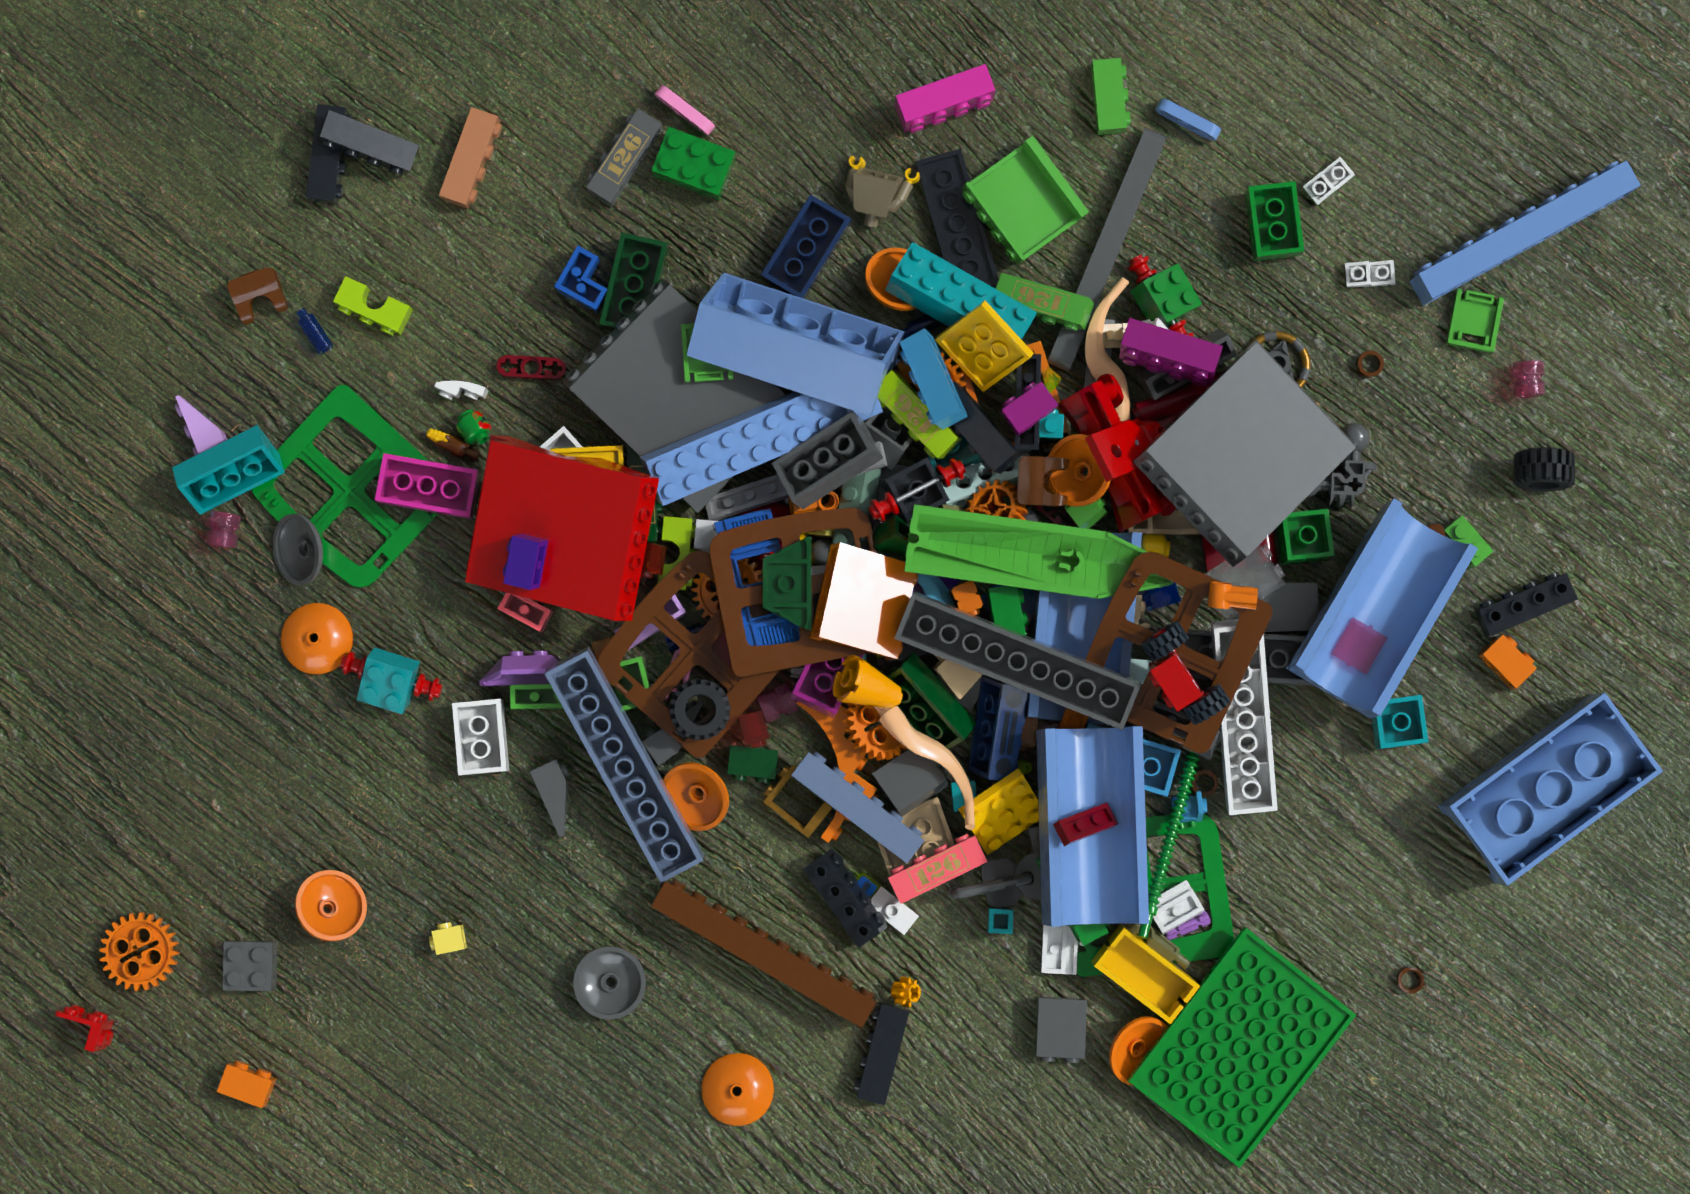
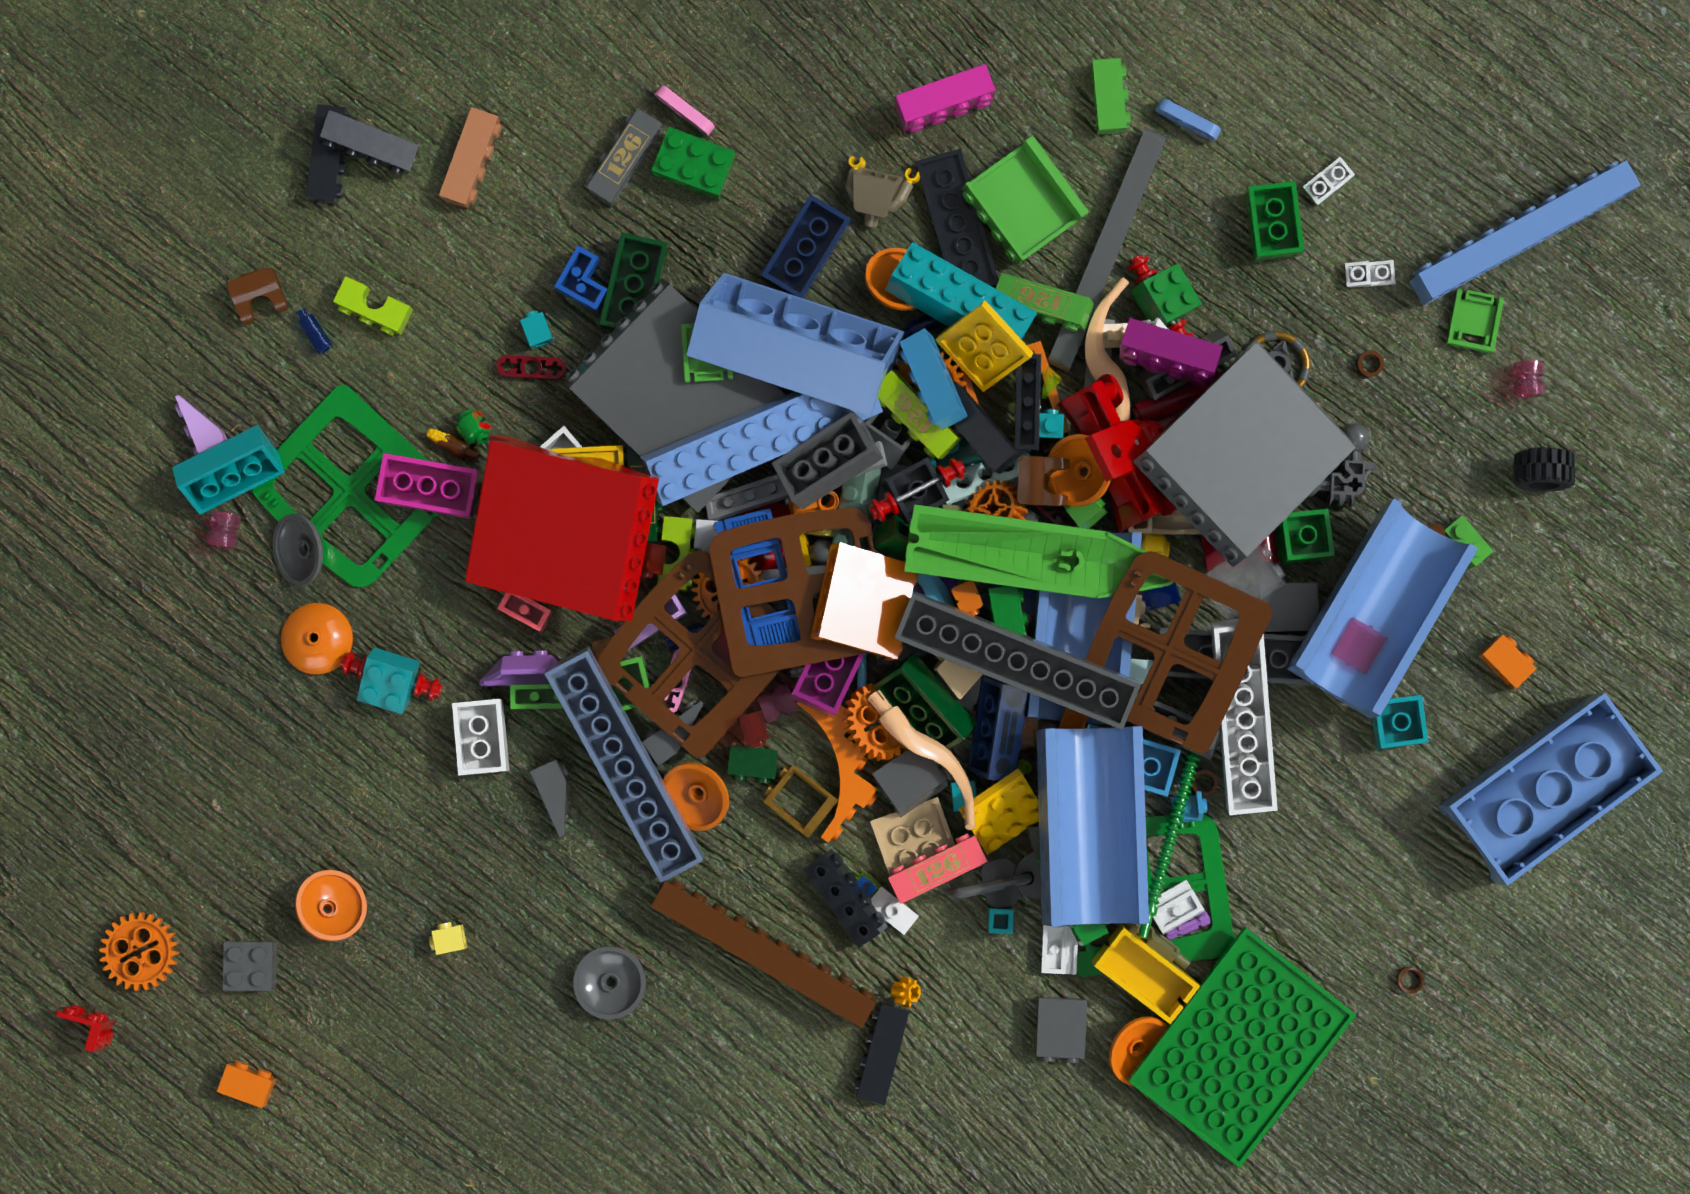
(454, 388): white slope -> none
(525, 561): dark purple brick -> none
(536, 329): none -> teal brick
(689, 690): black tyre -> none
(739, 1071): orange dish -> none
(788, 583): dark green wing -> none
(857, 807): sand blue brick -> none
(865, 685): light orange cone -> none
(1029, 407): magenta brick -> none
(1085, 824): dark red plate -> none
(1175, 679): brick -> none
(1225, 595): orange piece -> none
(1525, 605): black brick -> none

